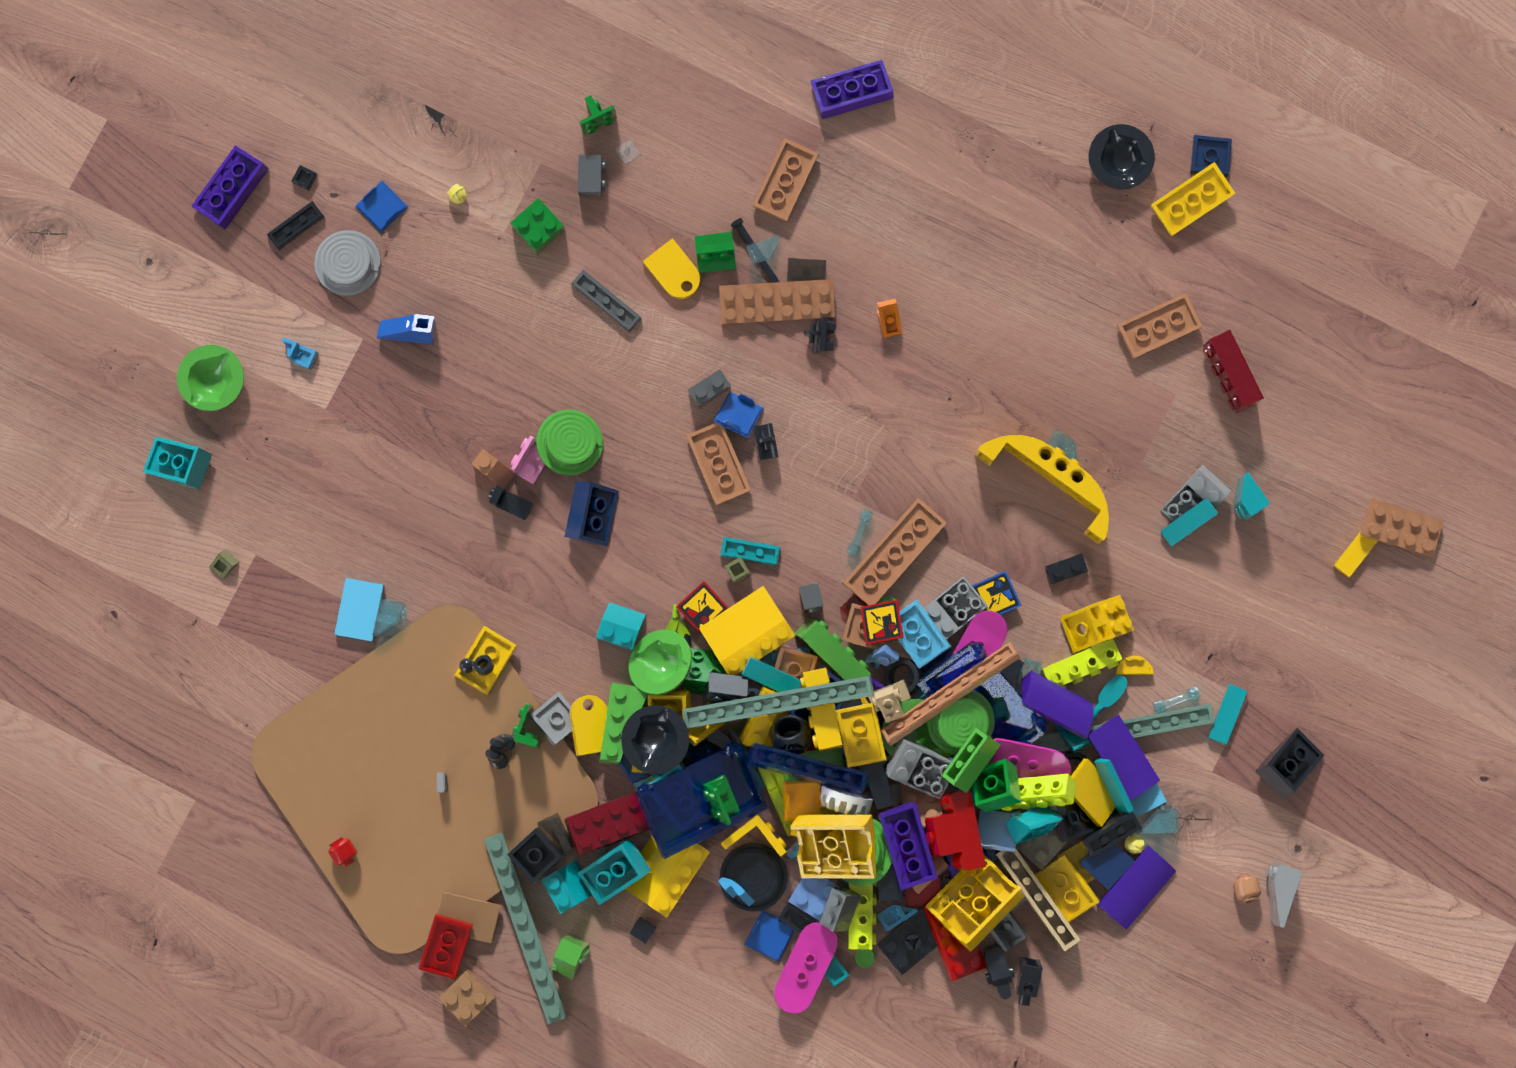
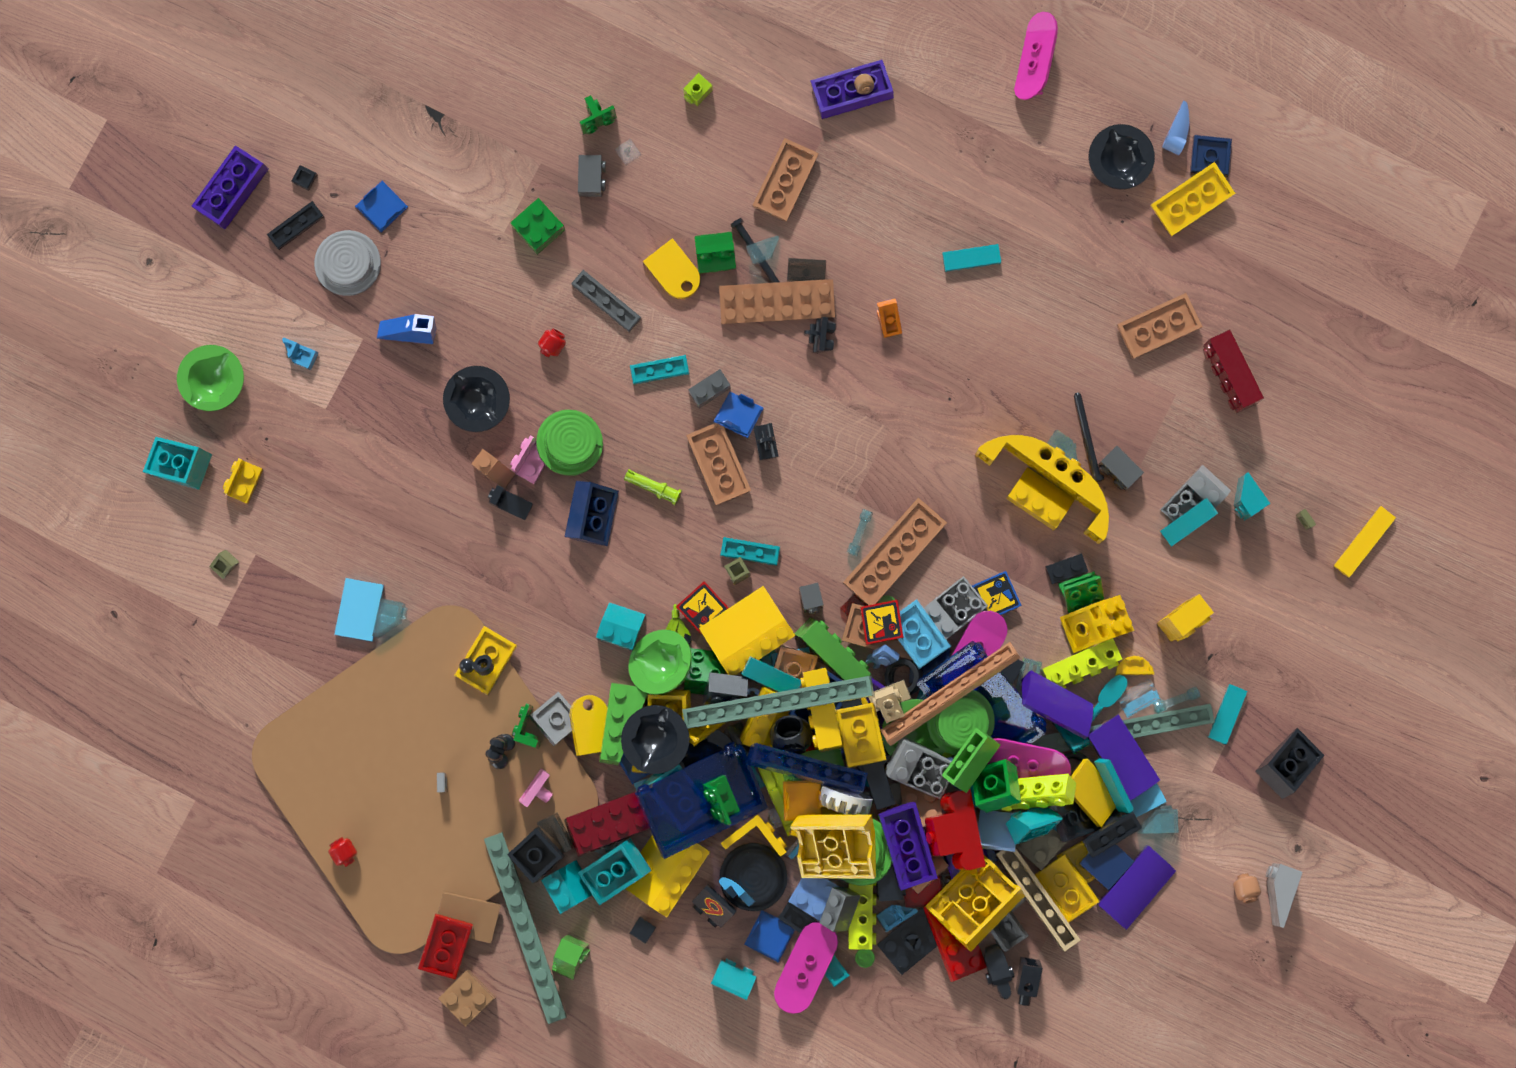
(242, 481): none -> yellow bracket
(457, 194): light yellow plate -> none
(476, 398): none -> black piece
(536, 789): none -> bright pink tile
(552, 342): none -> red head
(659, 369): none -> teal tile
(660, 489): none -> lime pin
(697, 90): none -> lime brick
(713, 906): none -> black slope
(734, 979): none -> teal slope
(774, 818): none -> clear tile
(864, 84): none -> medium nougat piece
(971, 257): none -> teal tile
(1036, 56): none -> dark pink piece
(1040, 499): none -> yellow slope
(1082, 591): none -> green bracket
(1087, 438): none -> black bar
(1120, 468): none -> dark grey brick
(1134, 844): light yellow plate -> none
(1138, 698): none -> clear slope
(1178, 131): none -> medium blue piece
(1185, 618): none -> yellow brick
(1305, 519): none -> olive tile
(1401, 527): nougat plate -> none

